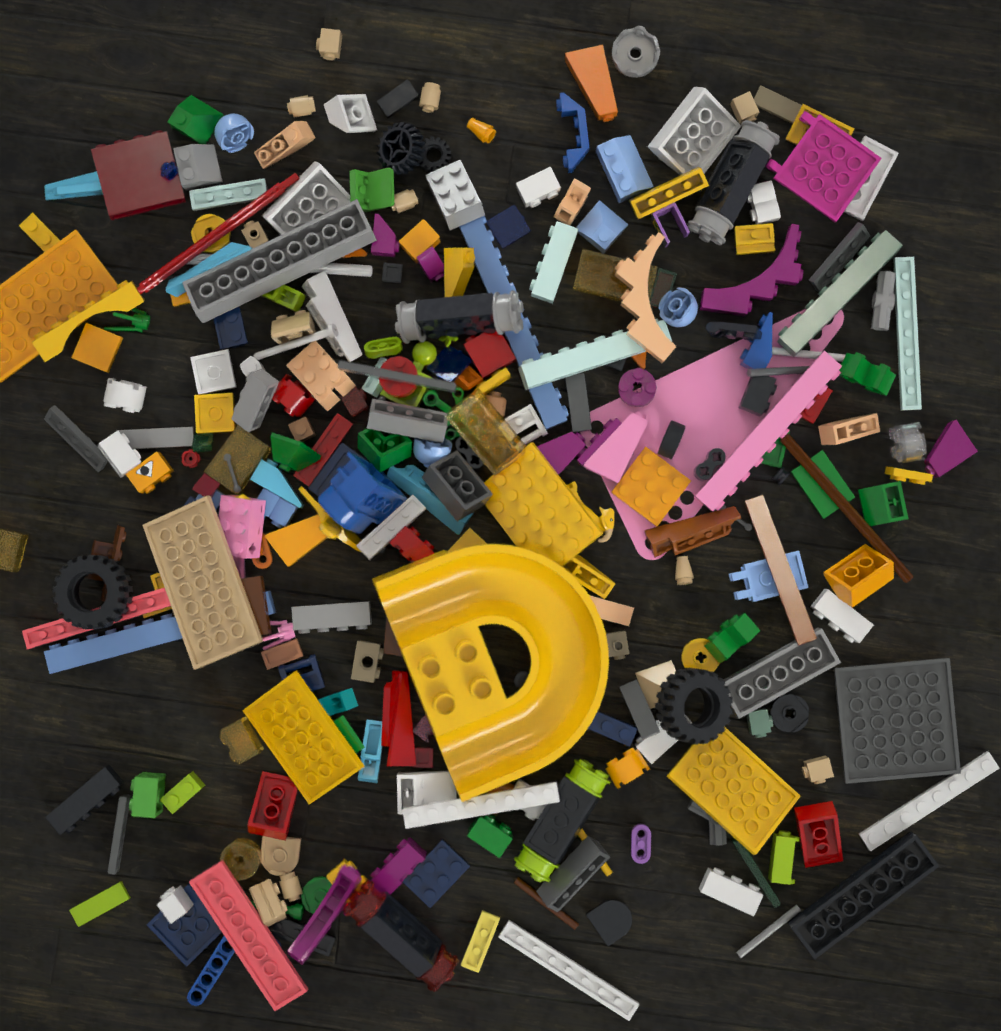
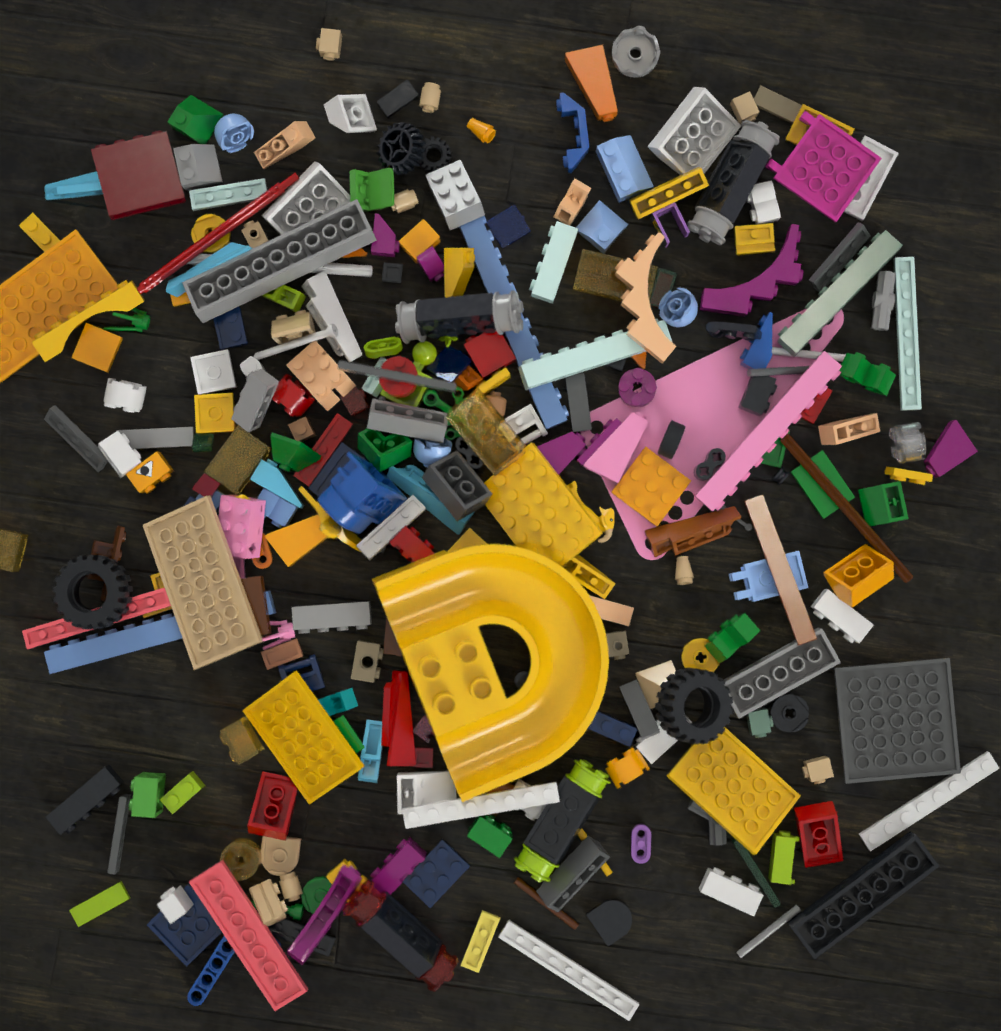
(169, 170): clear blue plate -> none
(191, 463): red plate -> none
(227, 457): dark grey hinge -> none
(301, 106): tan brick -> none
(538, 187): white brick -> none

